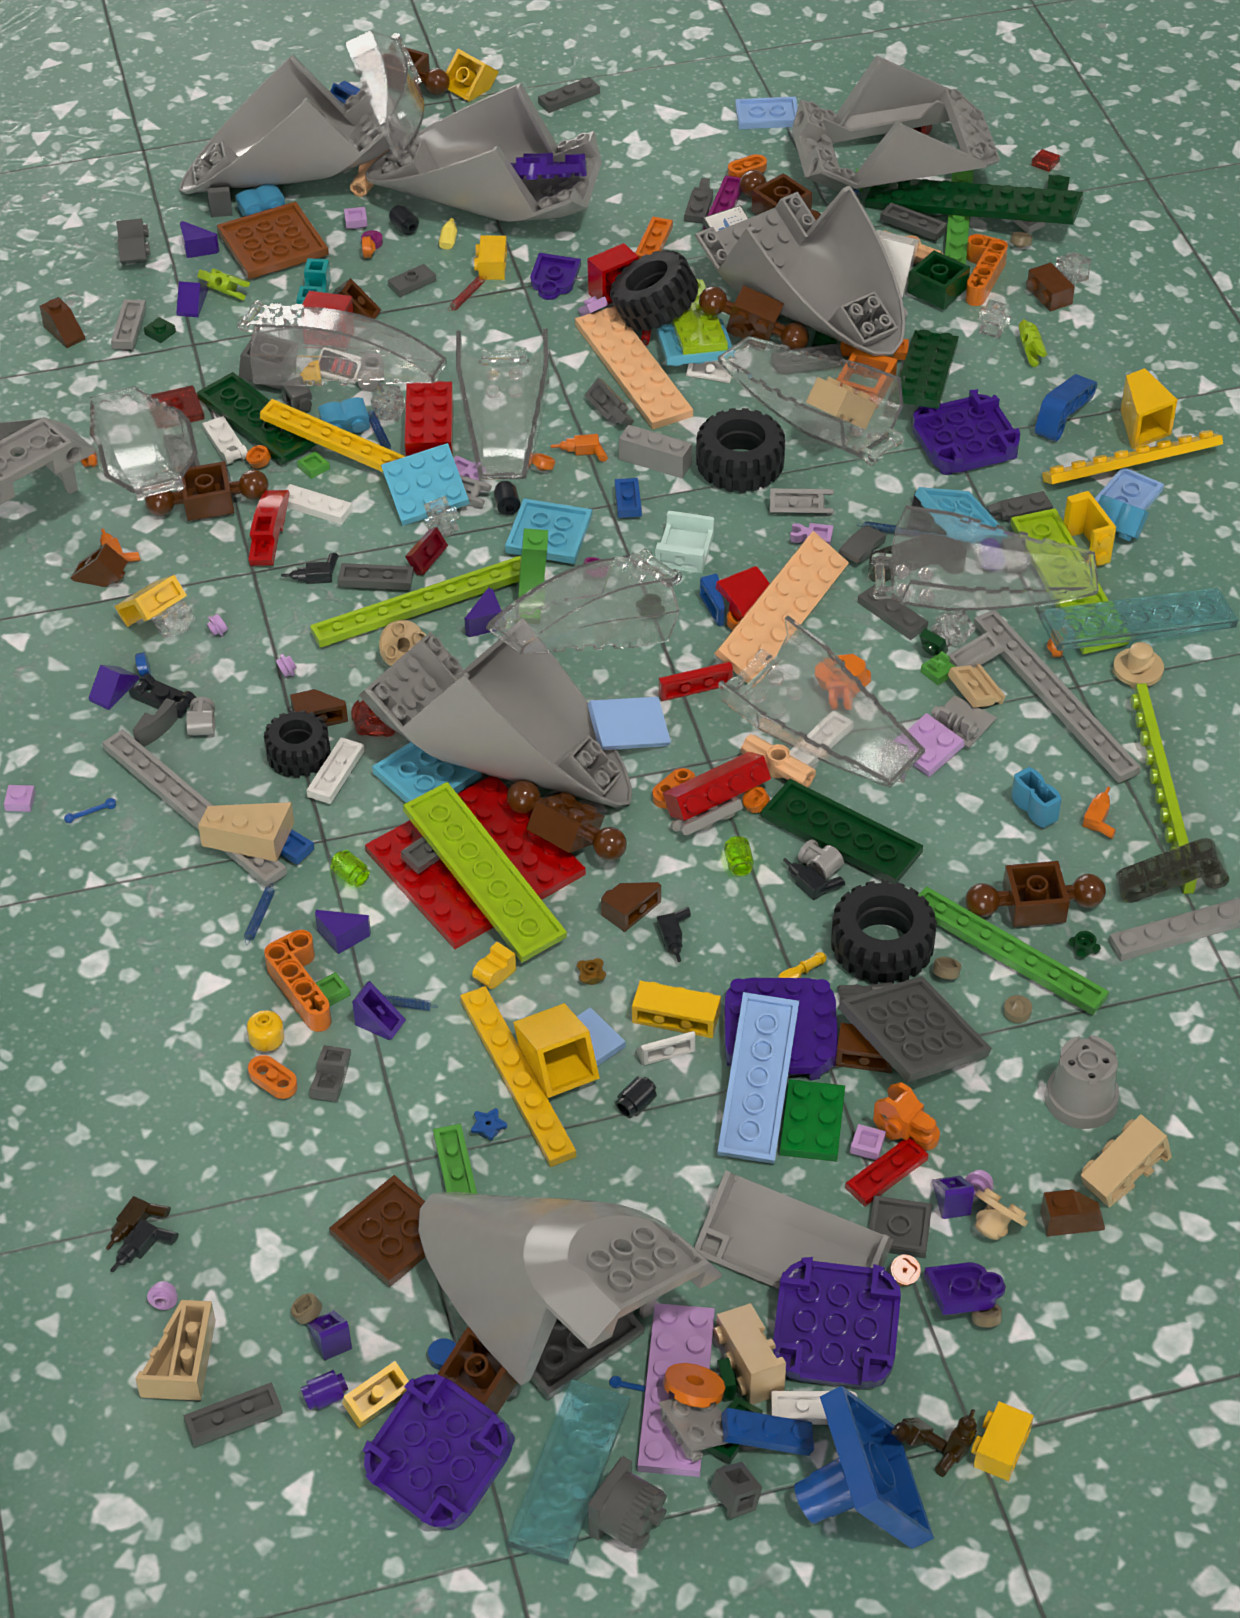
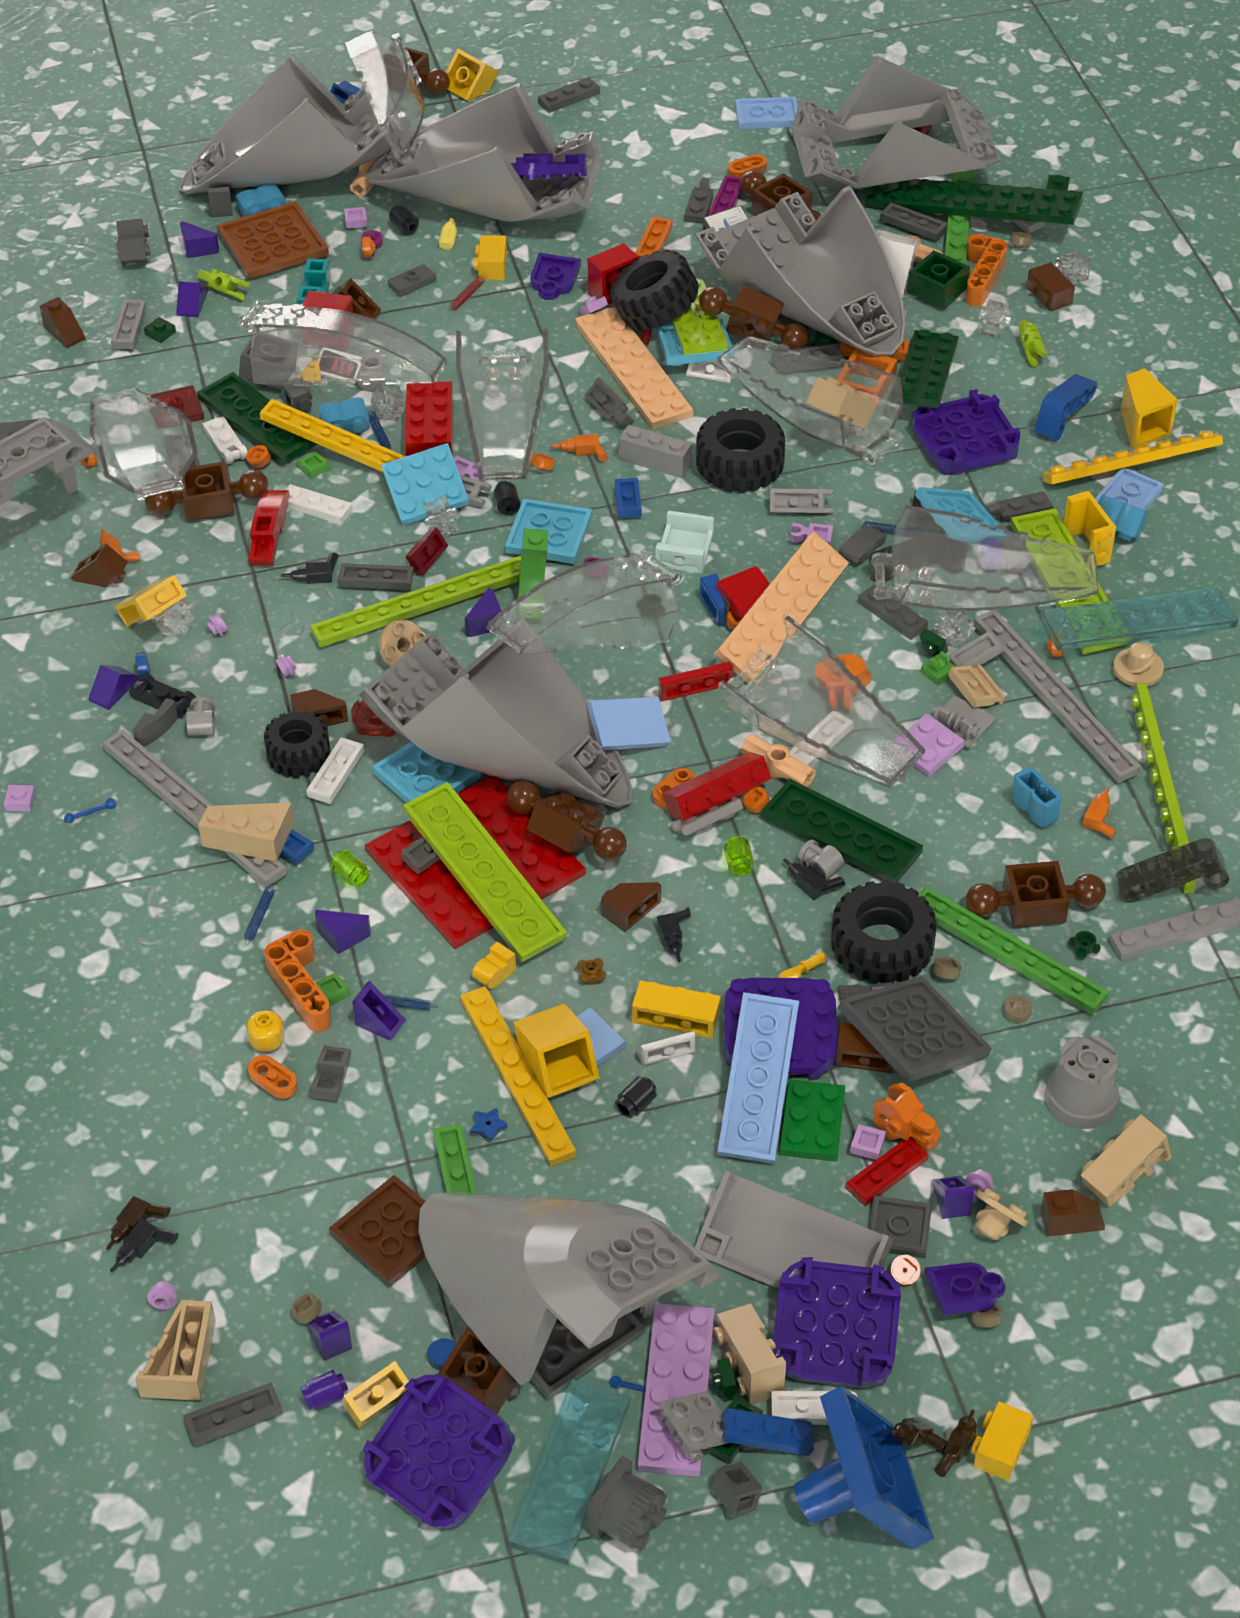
(694, 1385): orange tile -> none
(1045, 160): clear red tile -> none

